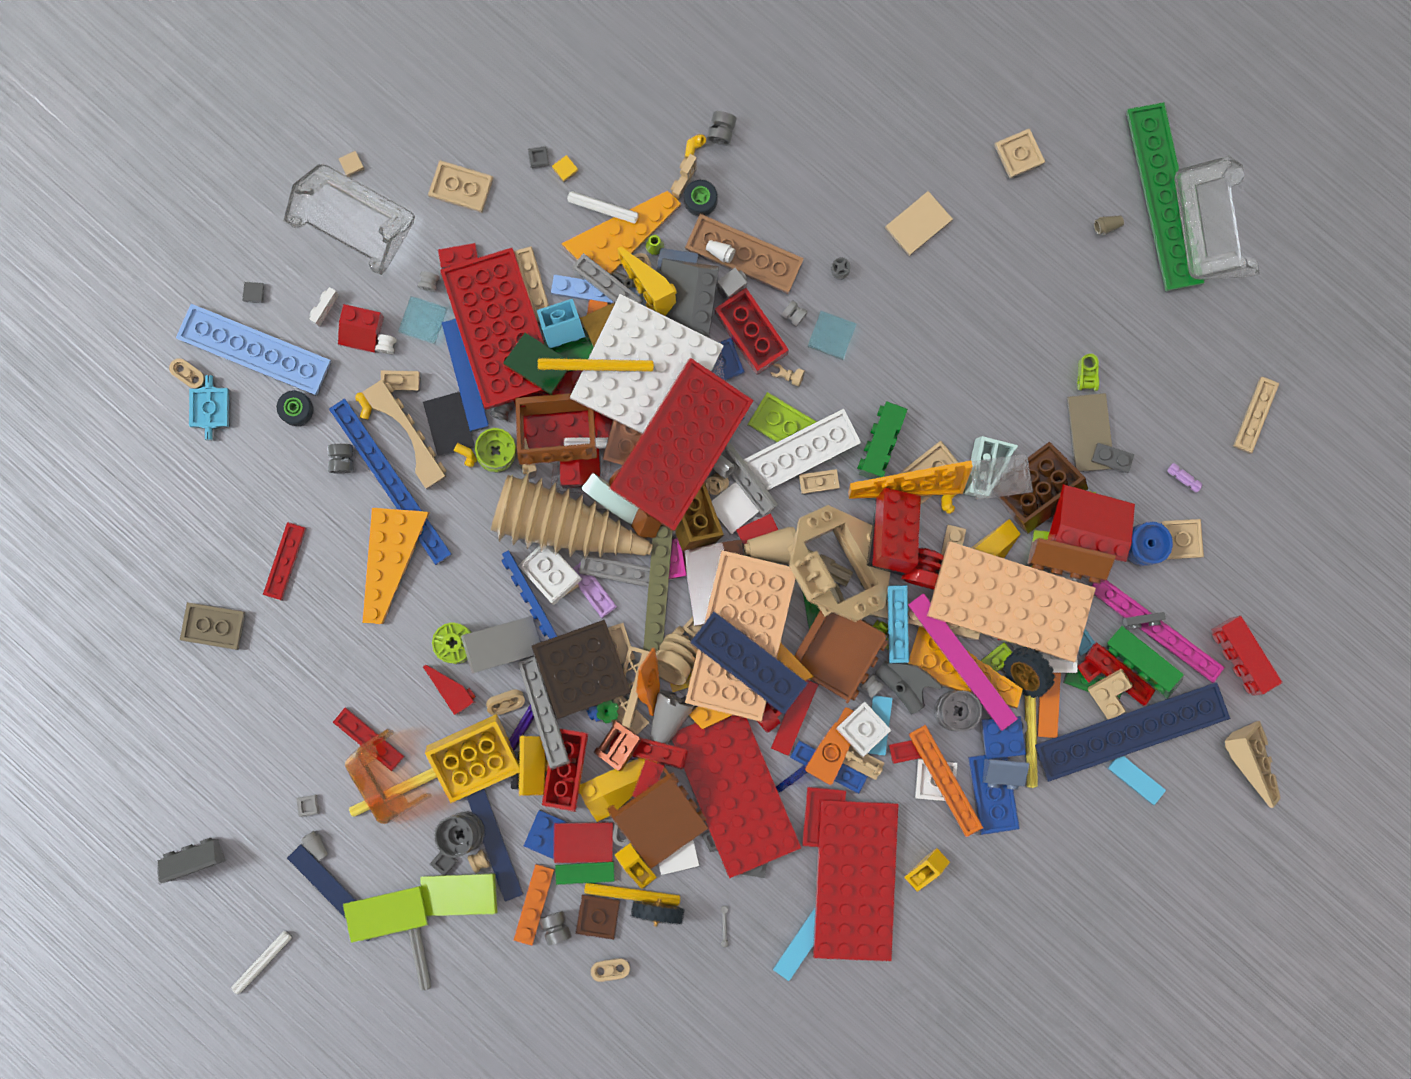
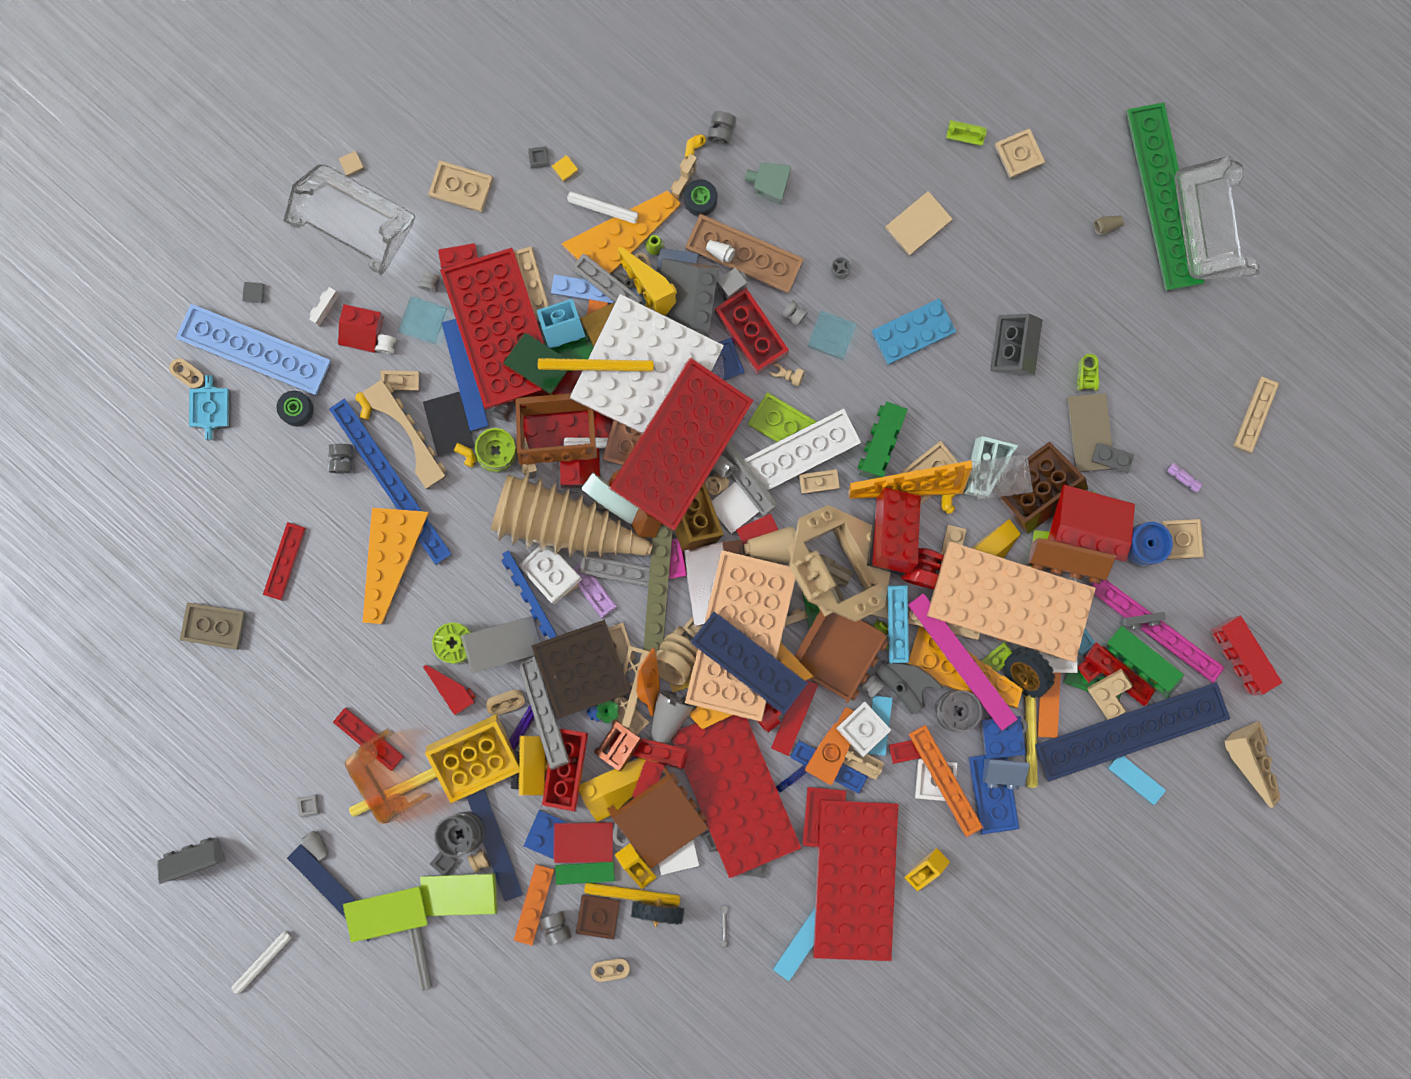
(769, 181): none -> sand green torso
(796, 616): none -> tan plate
(913, 331): none -> dark azure plate
(966, 133): none -> lime hinge
(1016, 344): none -> dark grey slope

